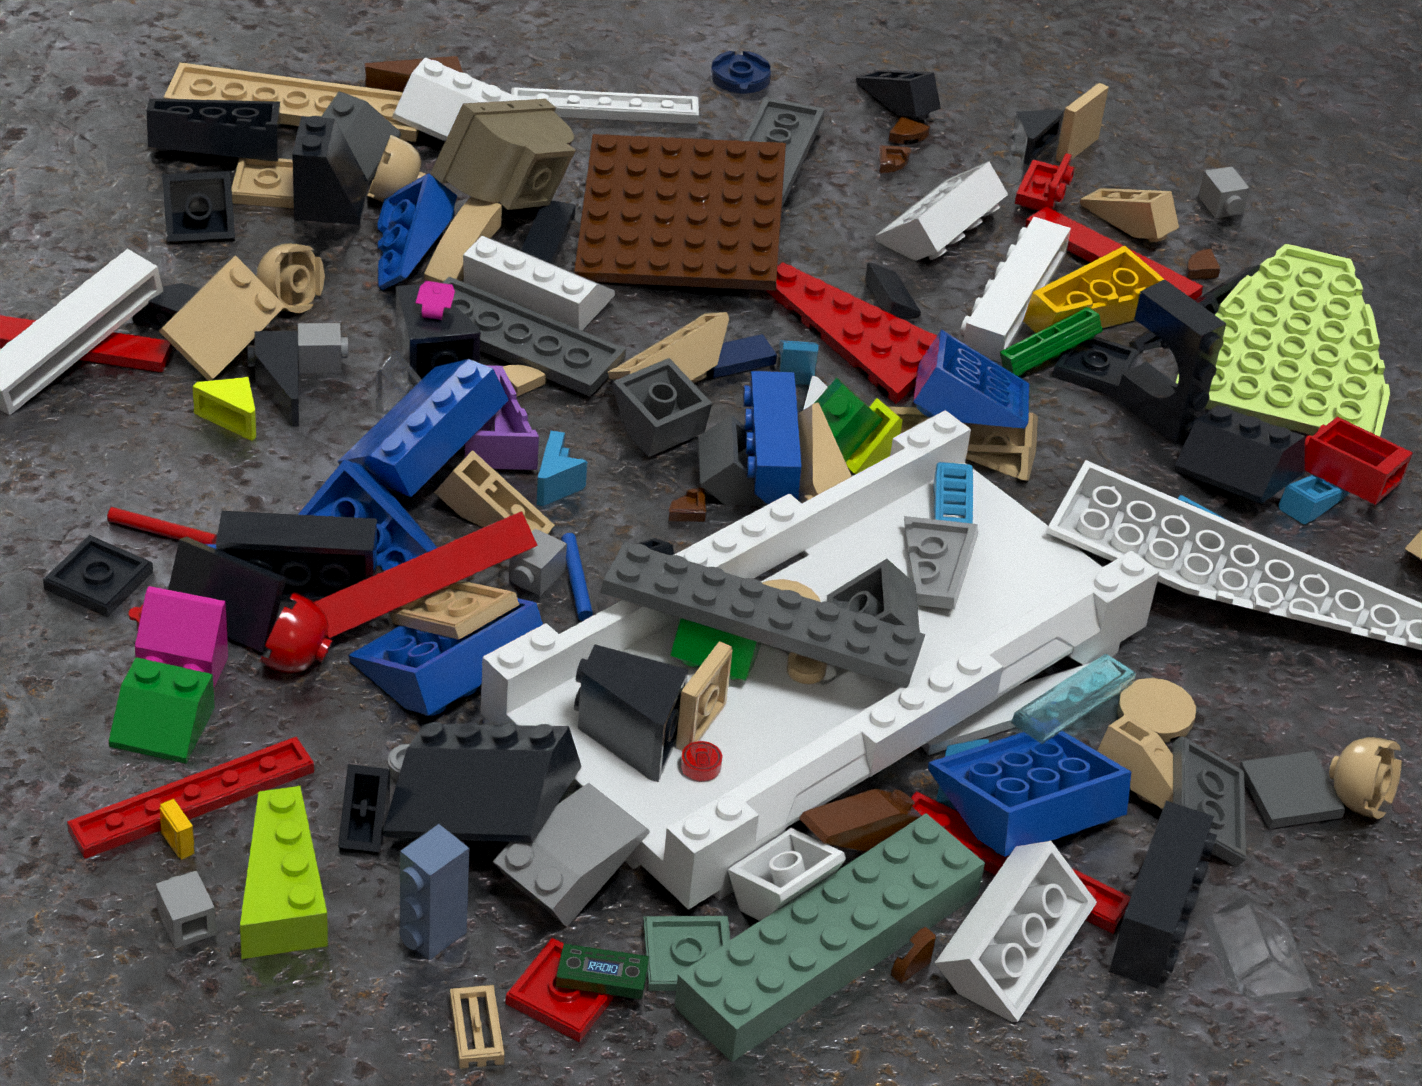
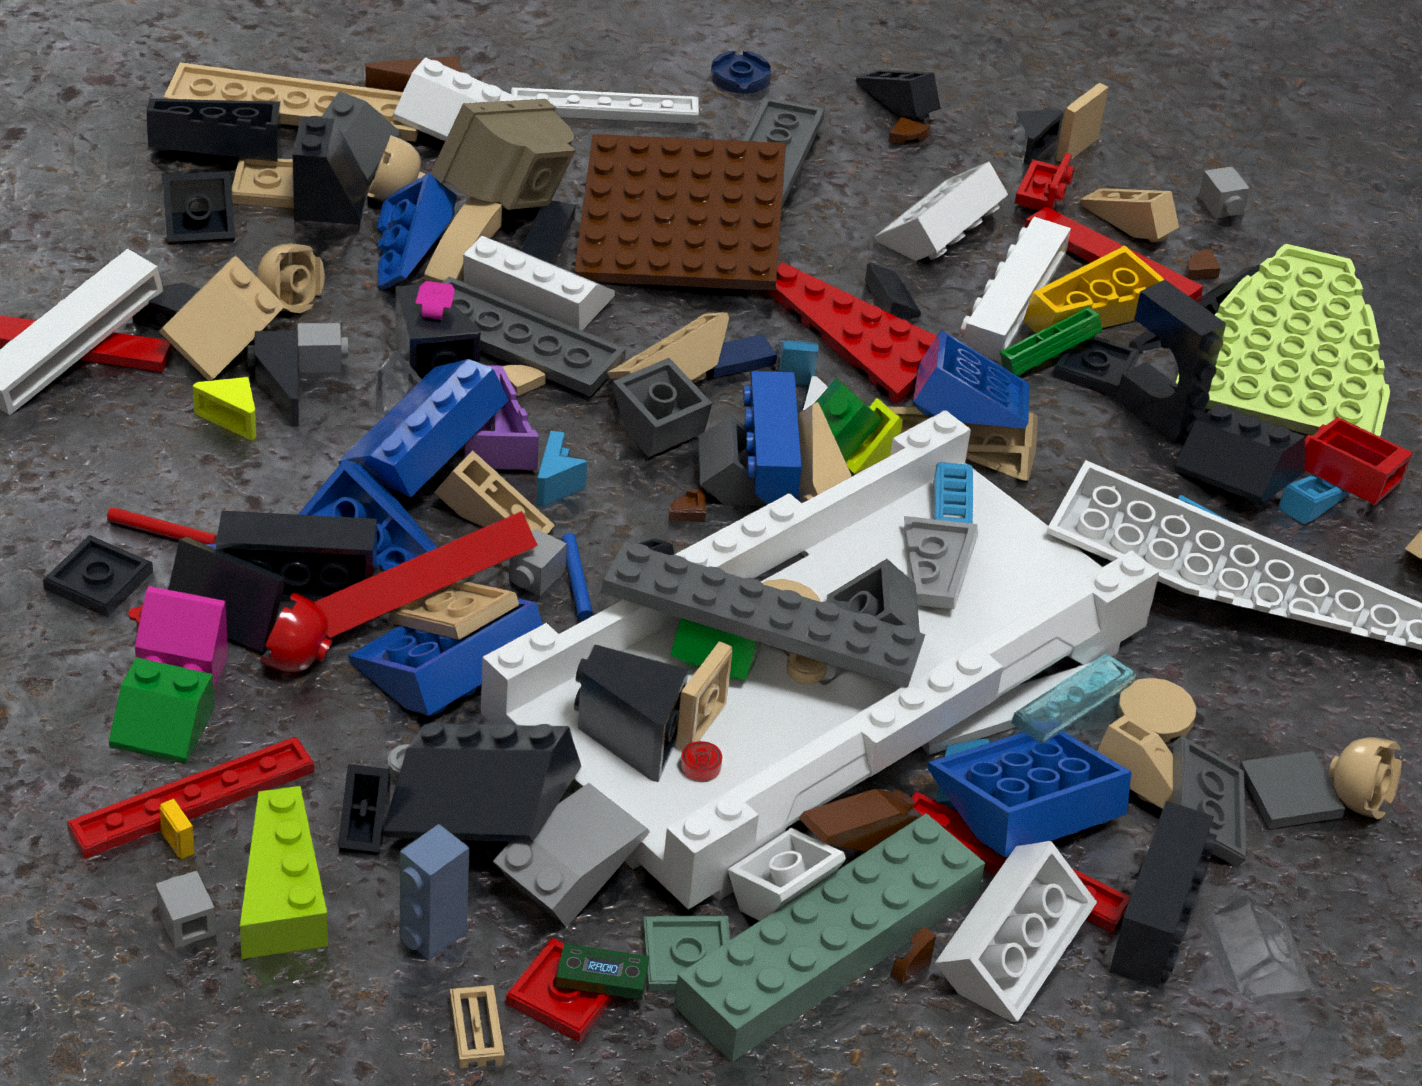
(893, 158): reddish brown tile -> none

